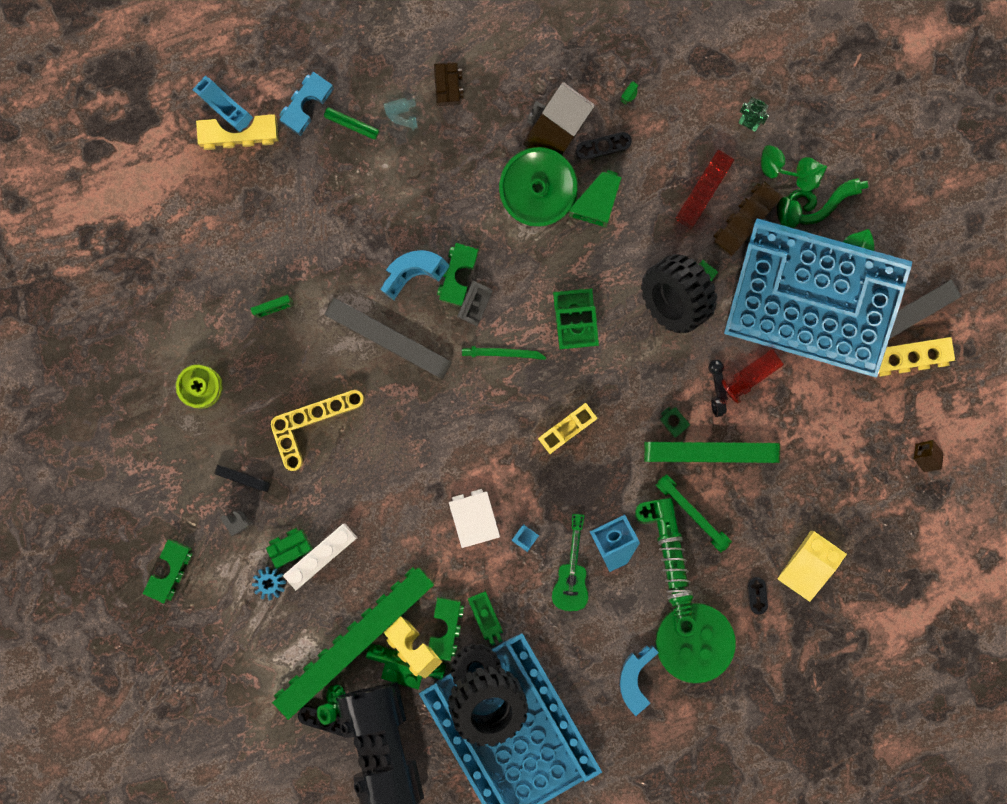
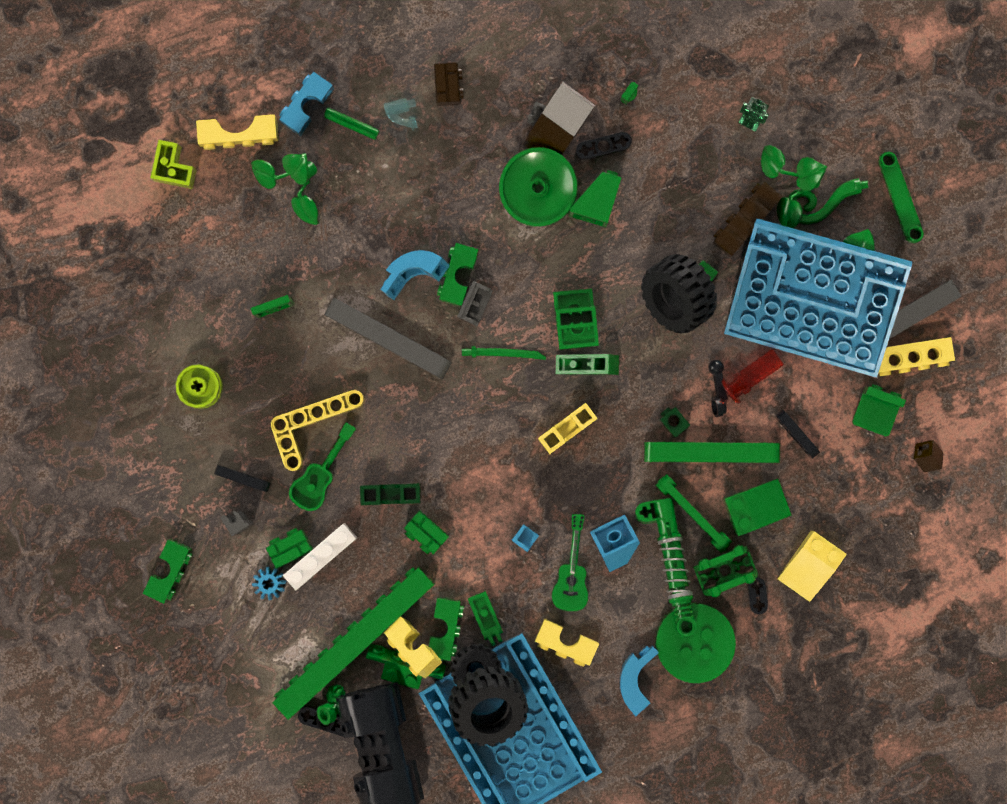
(167, 169): none -> lime brick
(222, 104): dark azure arch -> none
(301, 172): none -> green plant
(311, 489): none -> green piece
(390, 494): none -> dark green arch
(426, 533): none -> green brick
(474, 518): white brick -> none
(581, 651): none -> light yellow arch
(587, 364): none -> green slope
(704, 189): clear red brick -> none
(731, 580): none -> green piece
(757, 507): none -> green slope
(797, 434): none -> black beam
(877, 410): none -> green bracket
(900, 197): none -> green piece

